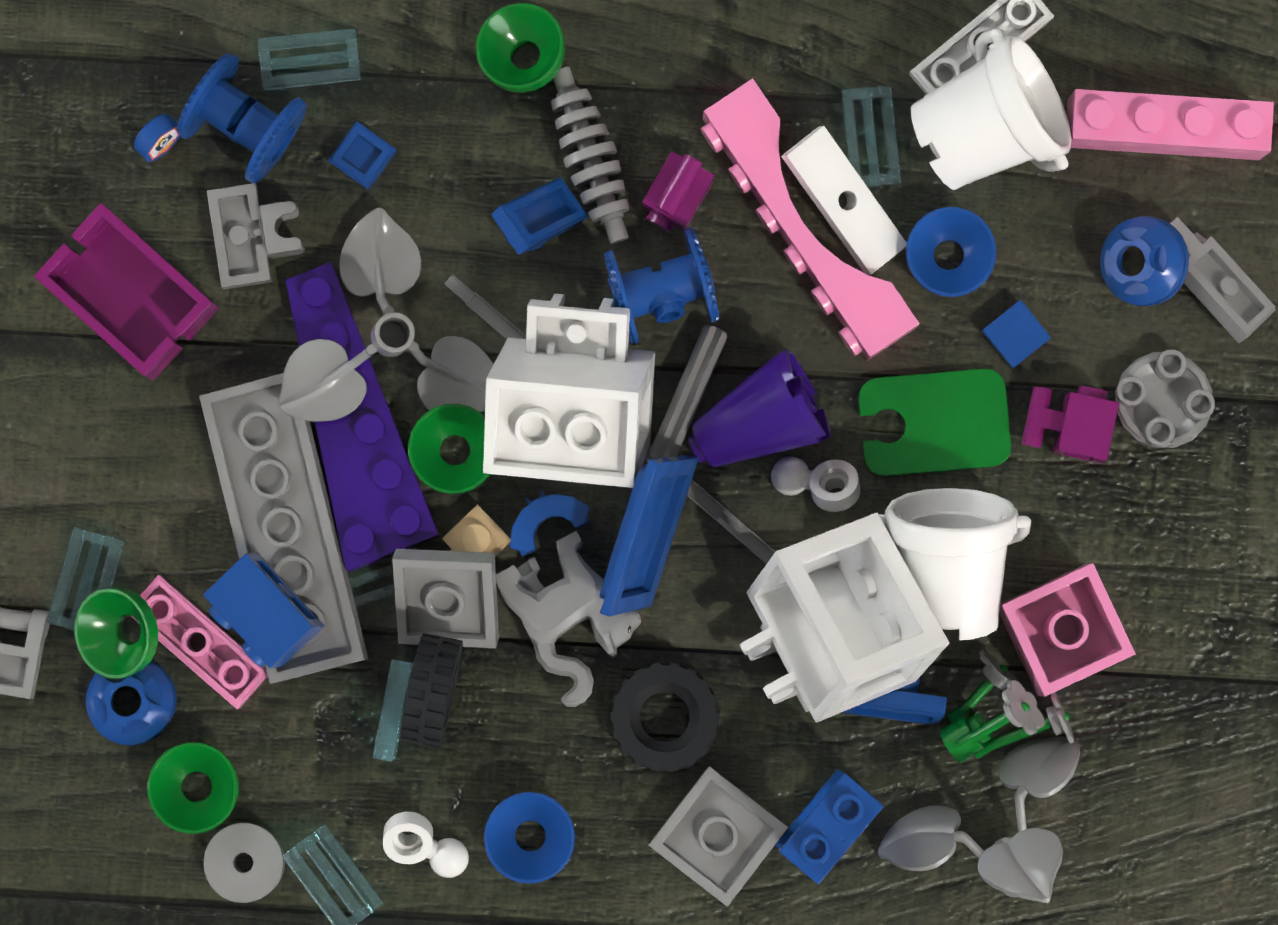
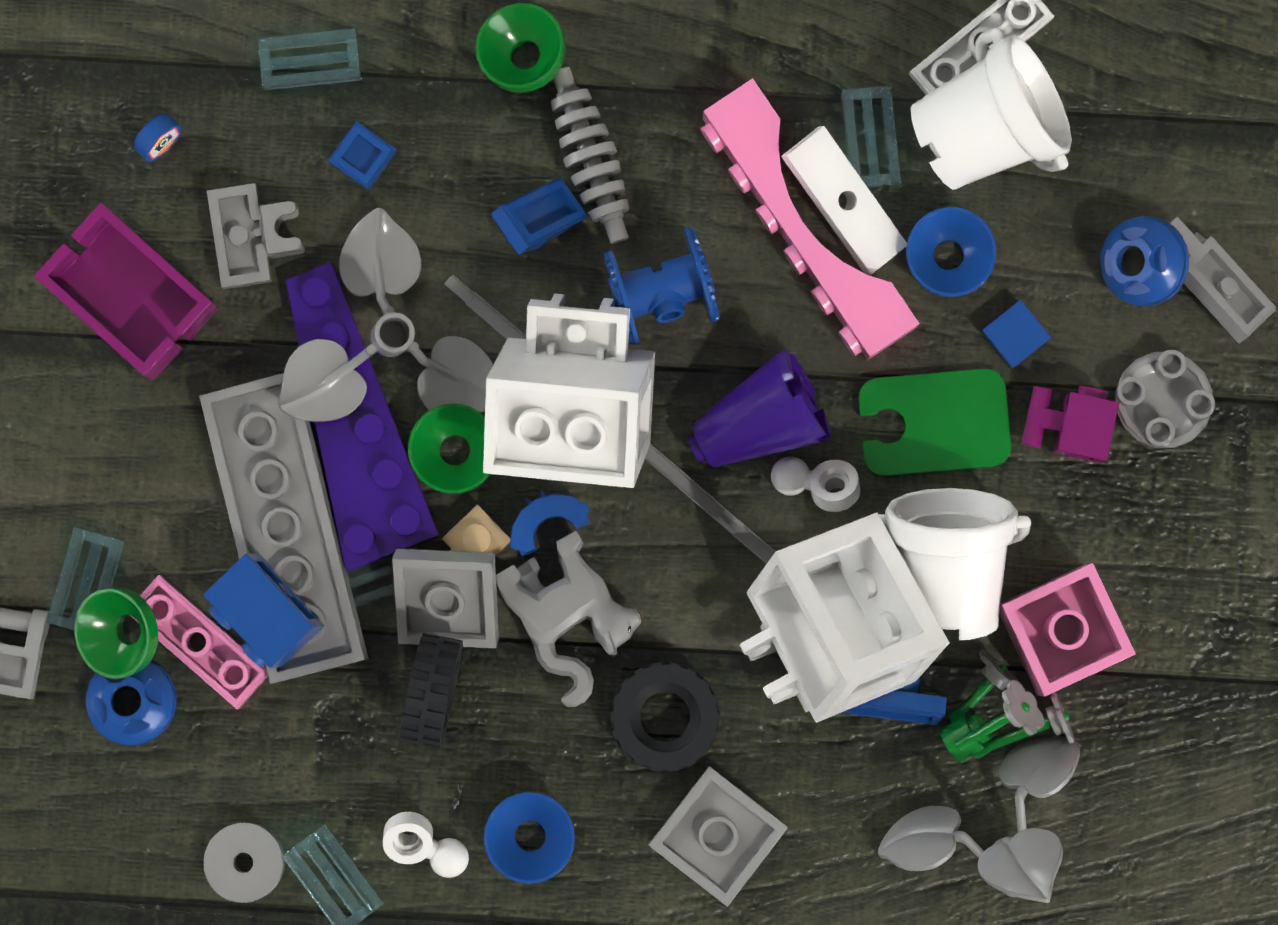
(167, 792): green piece -> none
(241, 117): blue hose -> none
(392, 711): clear light blue tile -> none
(646, 534): blue piece -> none
(677, 193): magenta brick -> none
(689, 392): light grey axle -> none
(828, 826): blue panel -> none
(1170, 124): bright pink brick -> none

